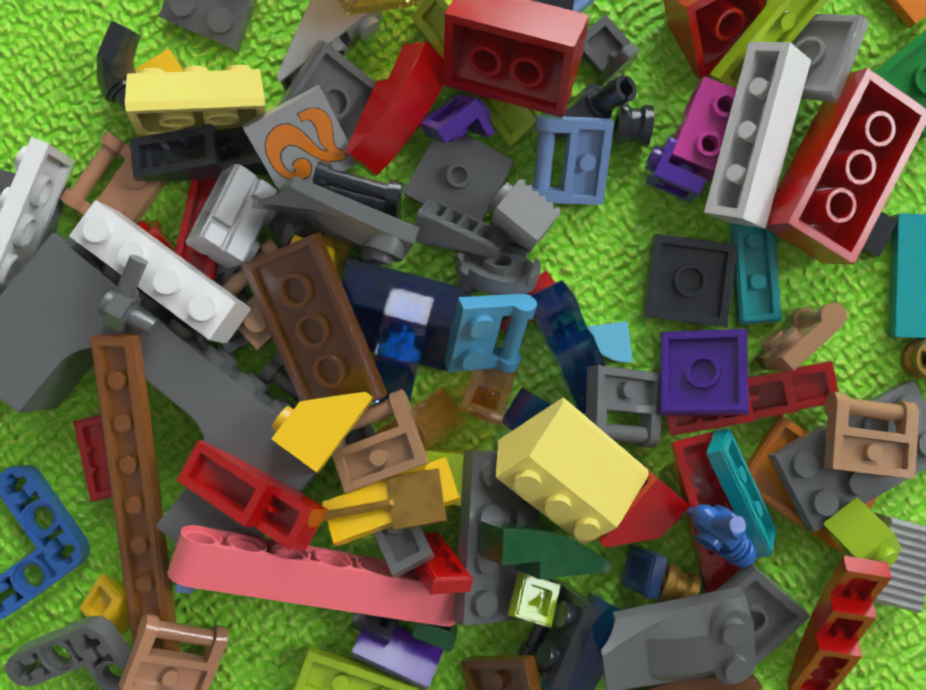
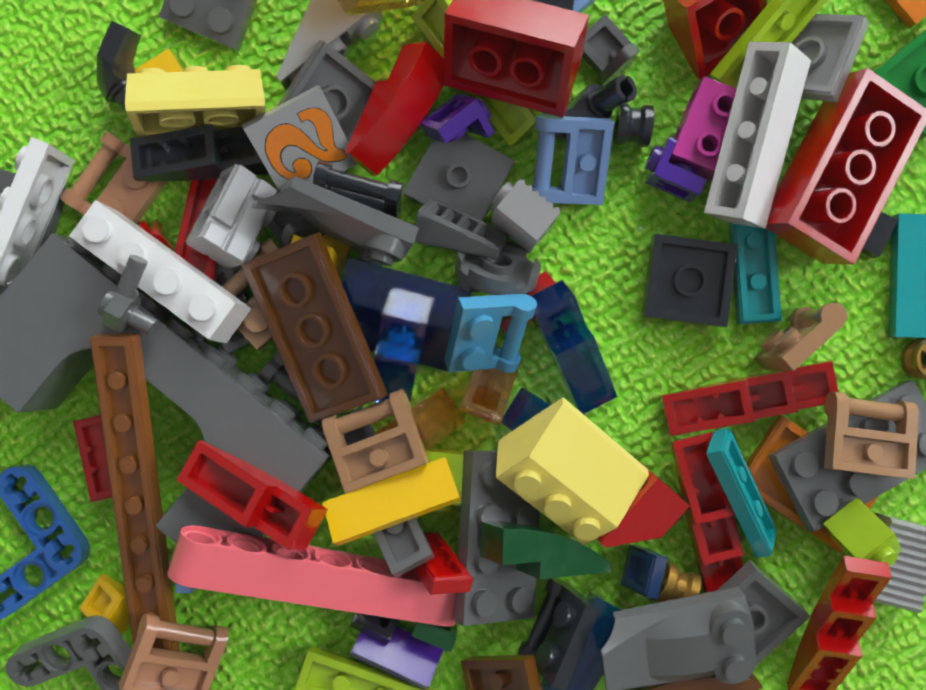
(318, 426): yellow slope -> none
(414, 501): pearl gold piece -> none
(534, 600): lime tile -> none
(613, 341): medium azure tile -> none
(625, 392): dark grey plate -> none
(704, 373): dark purple tile -> none
(723, 534): blue piece -> none

